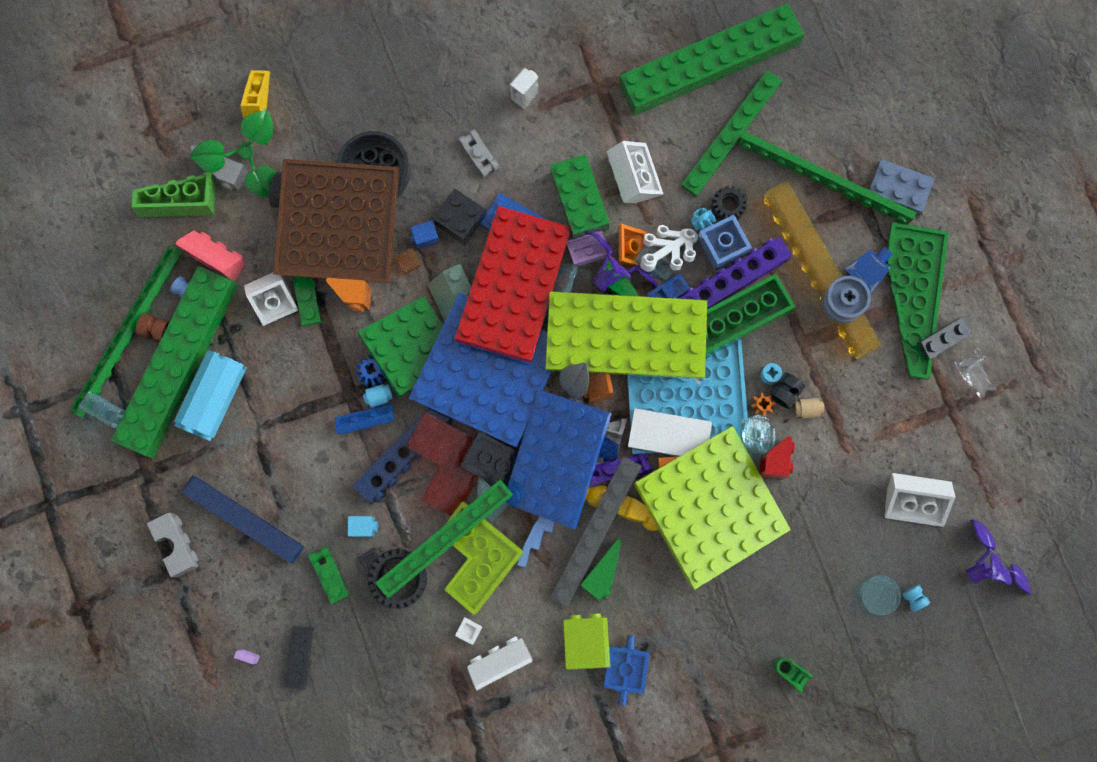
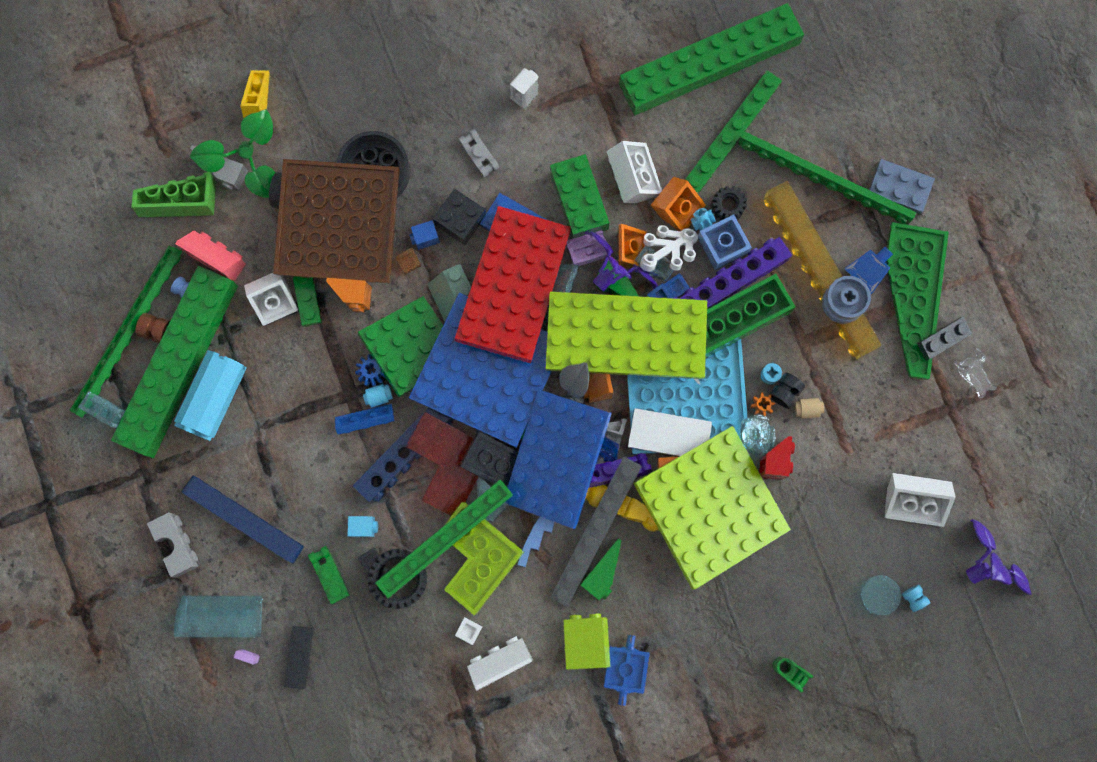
(219, 616): none -> clear light blue slope
(677, 203): none -> orange slope

